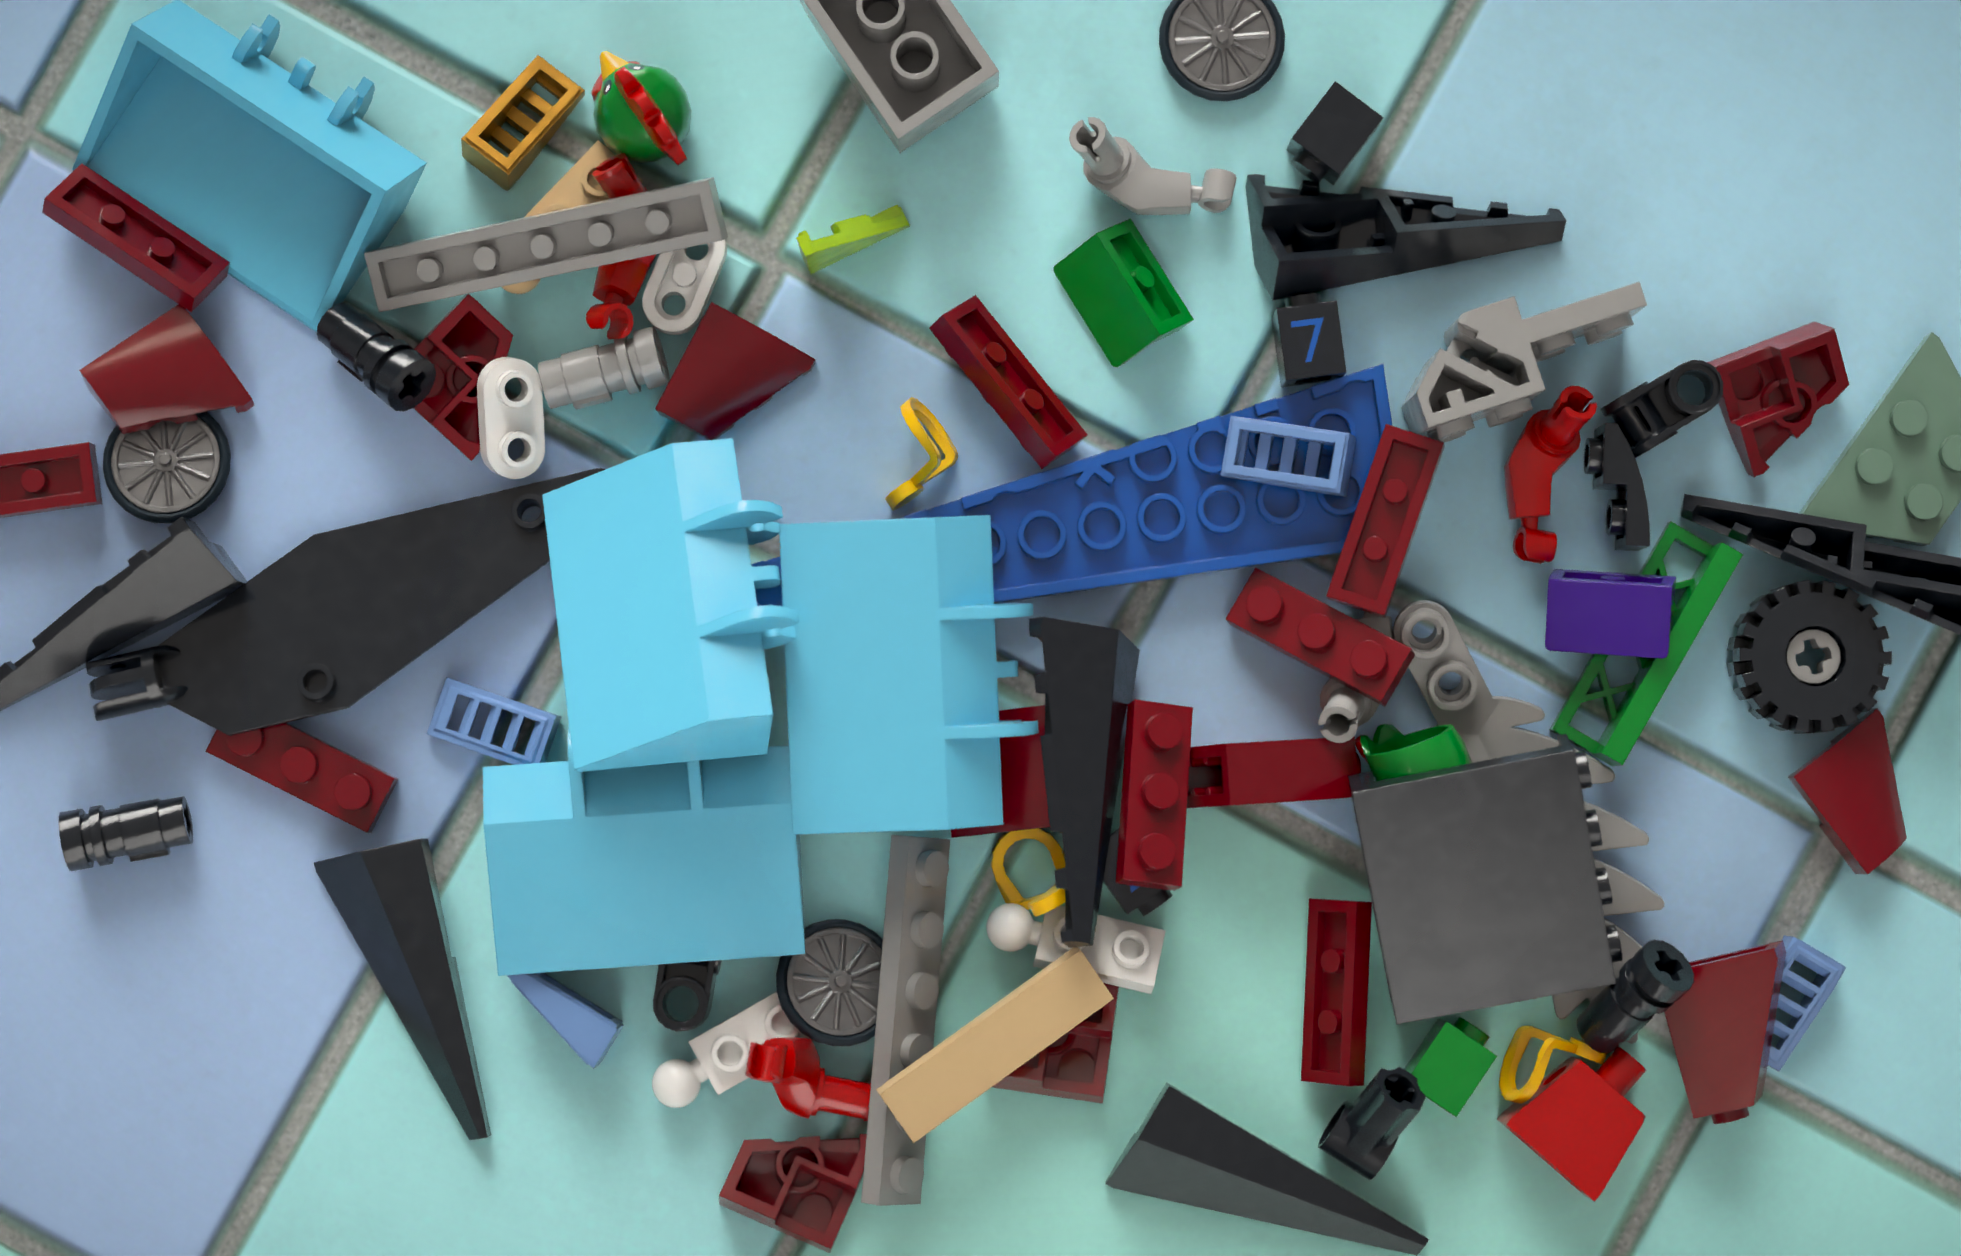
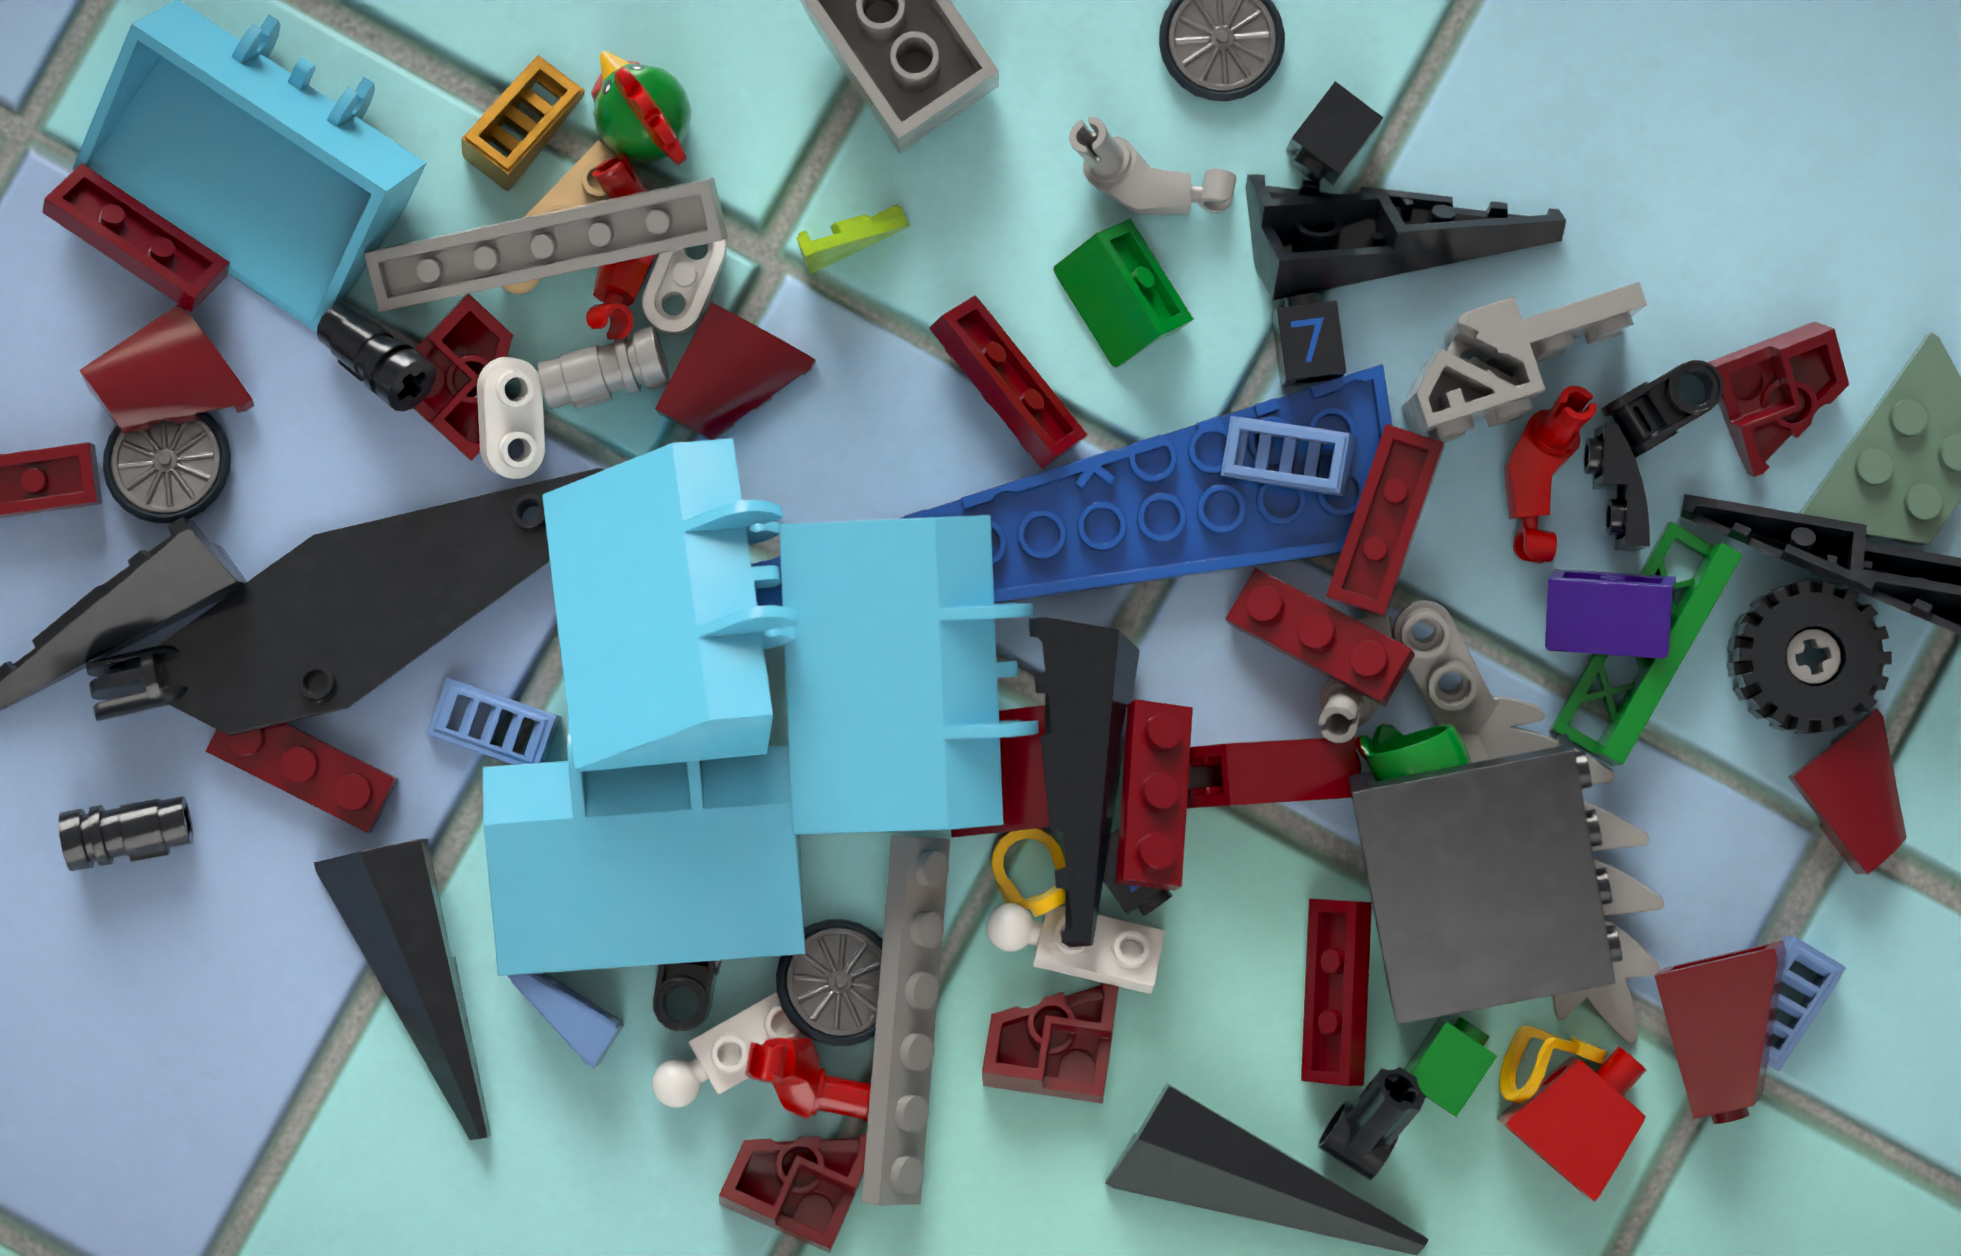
(913, 487): yellow piece -> none
(994, 1044): tan tile -> none
(1644, 987): black axle -> none

